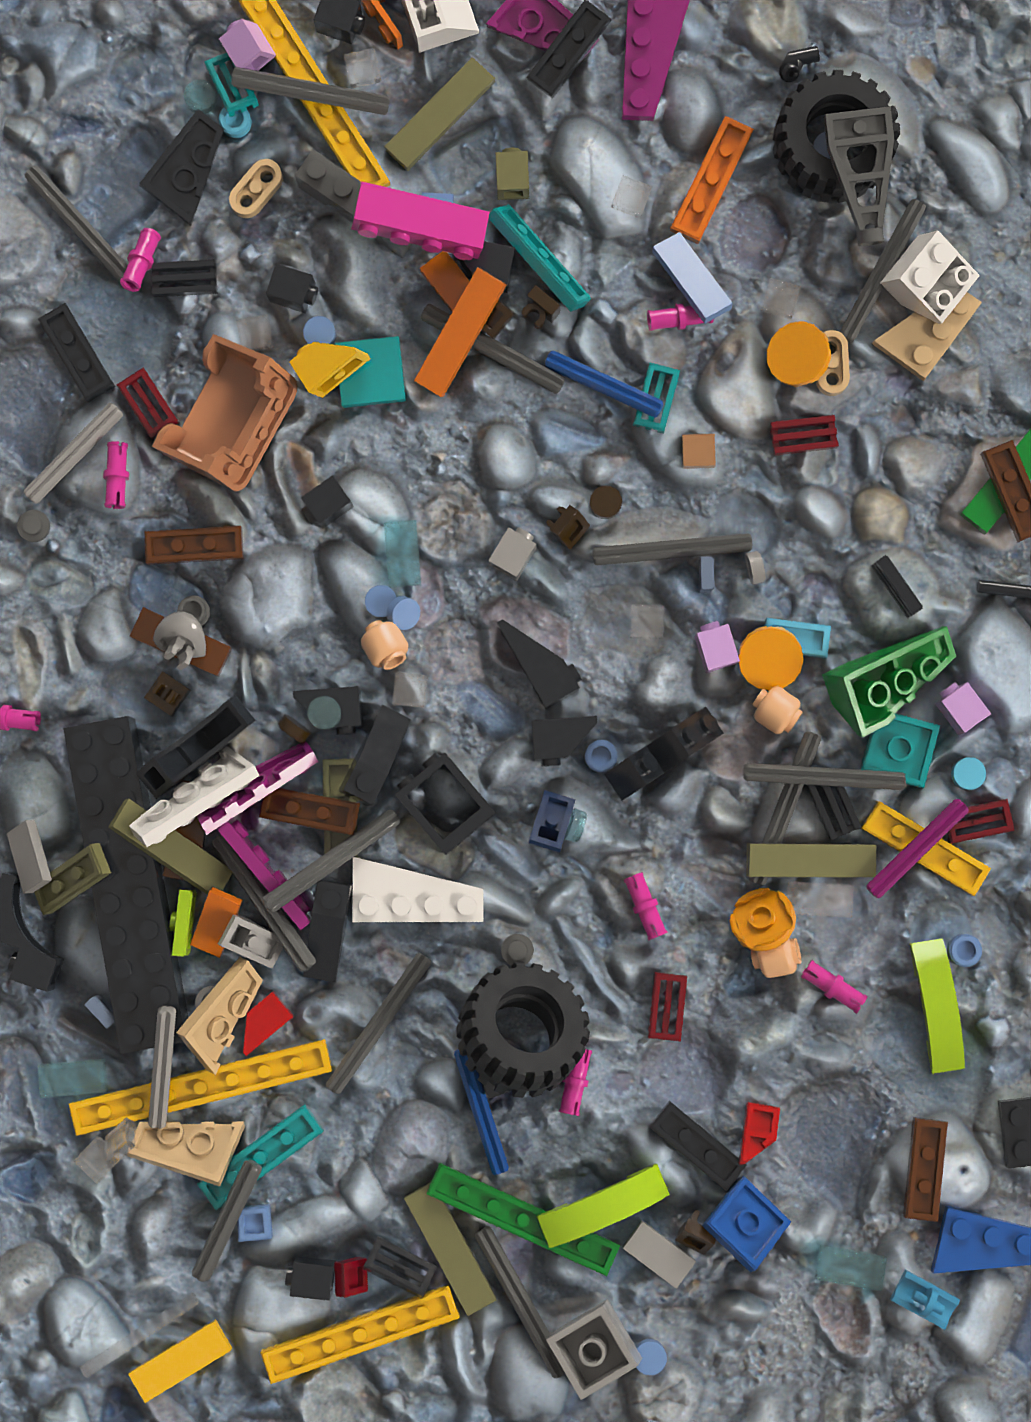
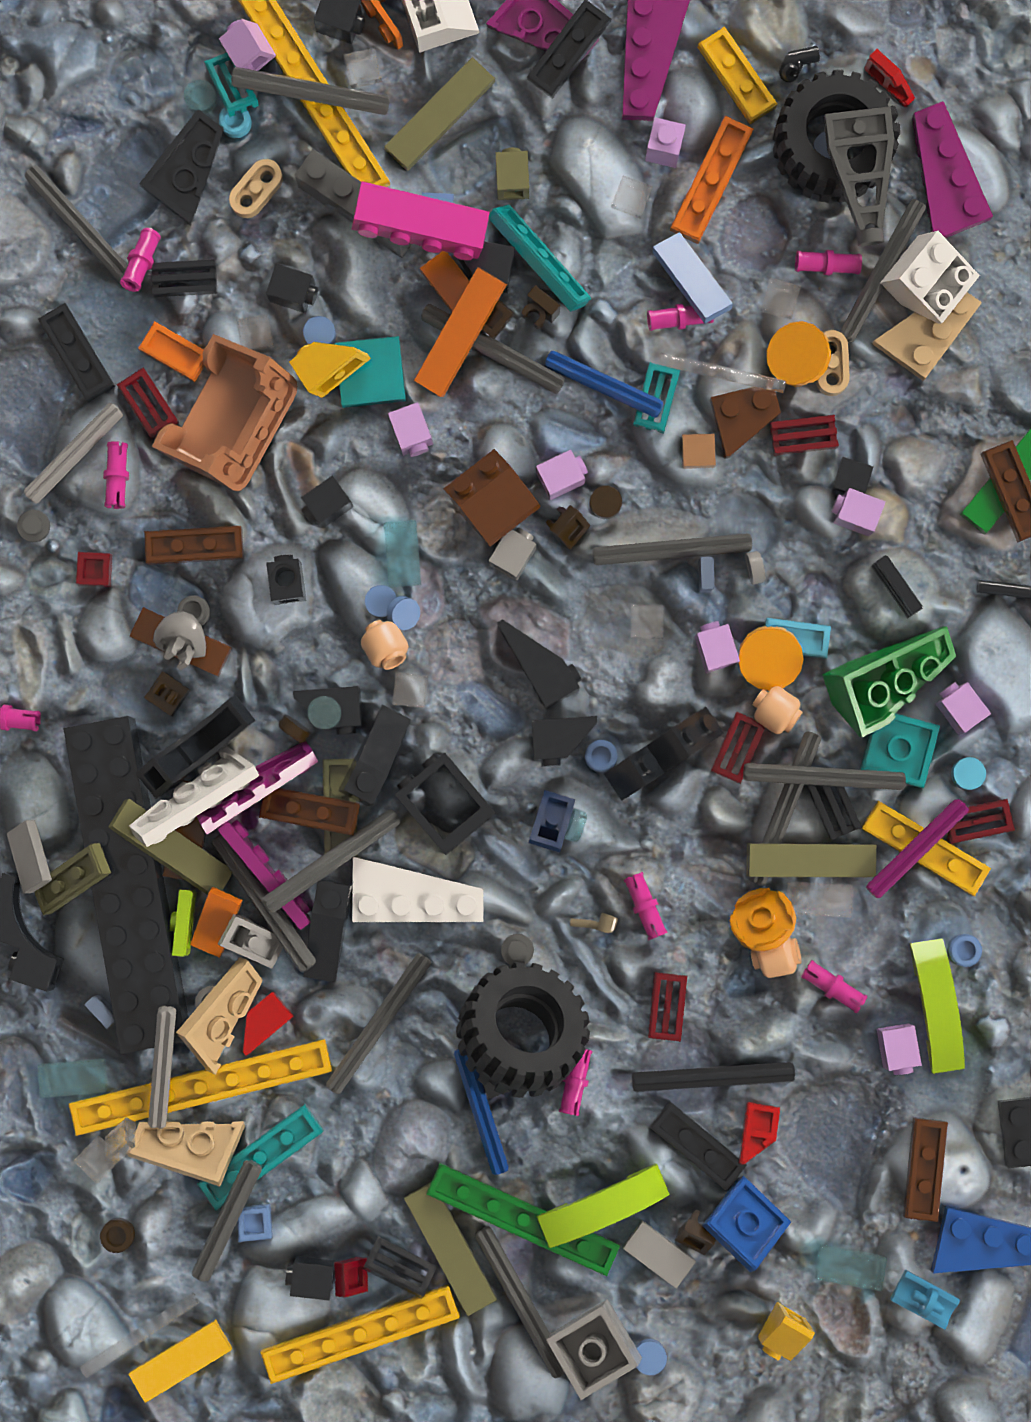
(94, 569): none -> dark red tile
(117, 1235): none -> dark brown tile
(173, 351): none -> orange tile
(291, 593): none -> black brick
(411, 430): none -> lavender brick
(491, 497): none -> reddish brown slope
(561, 474): none -> lavender brick
(606, 923): none -> dark tan hand
(665, 142): none -> lavender brick
(713, 1076): none -> black axle
(723, 373): none -> clear bar
(727, 772): none -> dark red tile
(737, 75): none -> yellow tile
(742, 415): none -> reddish brown wing
(785, 1333): none -> yellow slope
(828, 262): none -> dark pink pin
(852, 475): none -> black tile
(857, 511): none -> lavender brick
(889, 77): none -> red tile
(899, 1048): none -> lavender brick
(949, 180): none -> magenta wing

